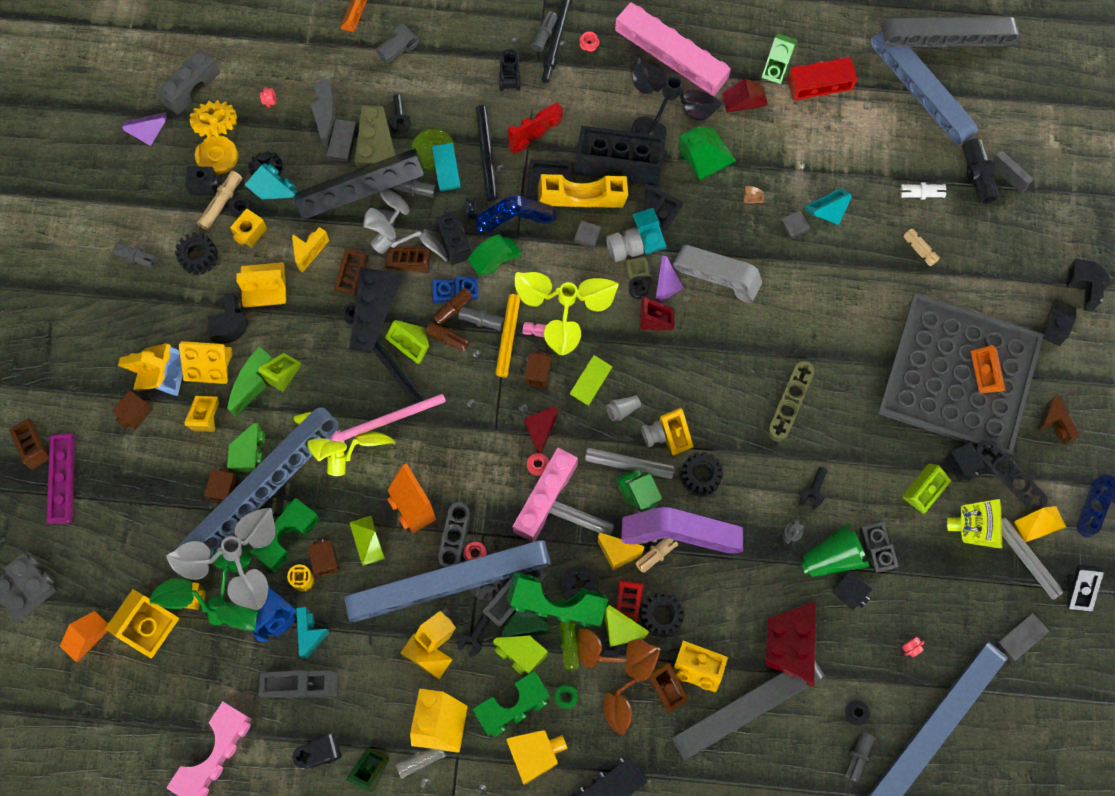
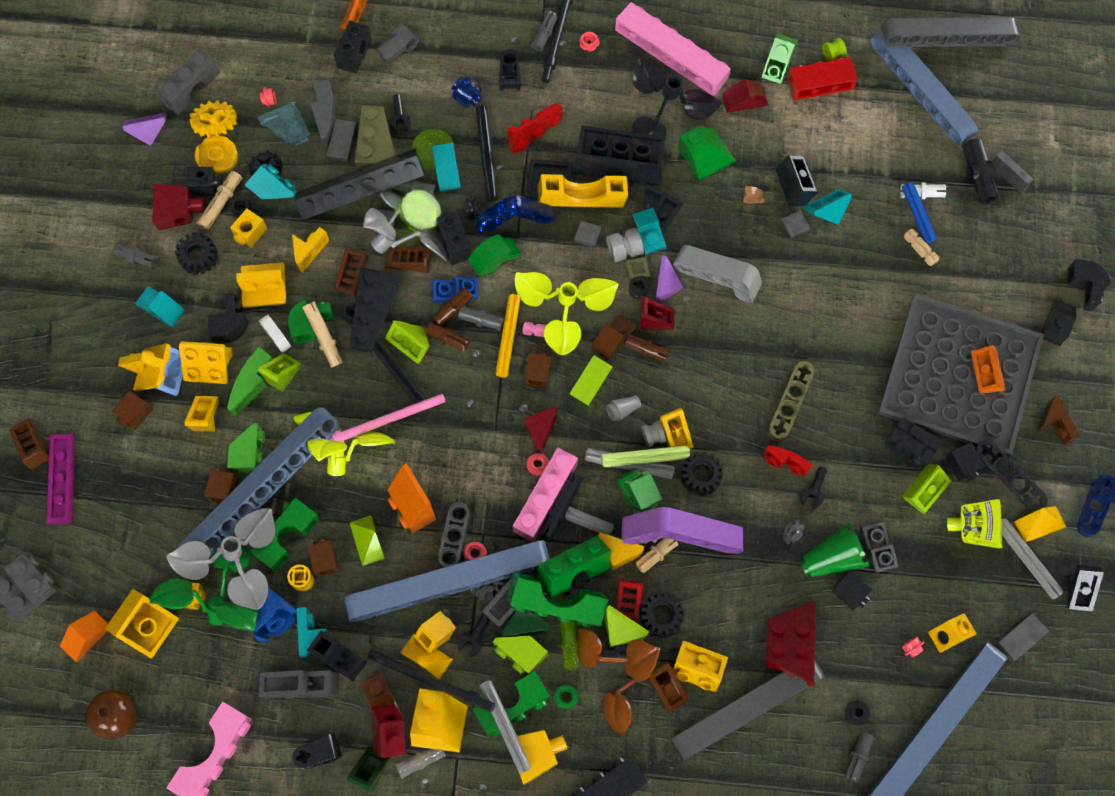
(111, 715): none -> reddish brown cylinder
(160, 306): none -> teal slope
(174, 206): none -> dark red torso
(274, 333): none -> white beam
(287, 124): none -> clear light blue wing
(299, 324): none -> green brick
(322, 334): none -> tan pin
(336, 656): none -> black brick
(352, 47): none -> black brick
(379, 692): none -> reddish brown slope
(388, 734): none -> dark red torso
(419, 210): none -> clear neon green tile
(466, 92): none -> clear blue head
(469, 697): none -> black bar
(506, 728): none -> light grey axle
(557, 514): none -> black pin
(558, 572): none -> green arch
(613, 336): none -> reddish brown slope
(645, 456): none -> yellowish green axle
(646, 348): none -> reddish brown axle
(779, 457): none -> red slope
(796, 180): none -> black brick
(834, 50): none -> lime wheel
(913, 443): none -> black brick
(919, 212): none -> blue axle
(957, 630): none -> yellow bracket

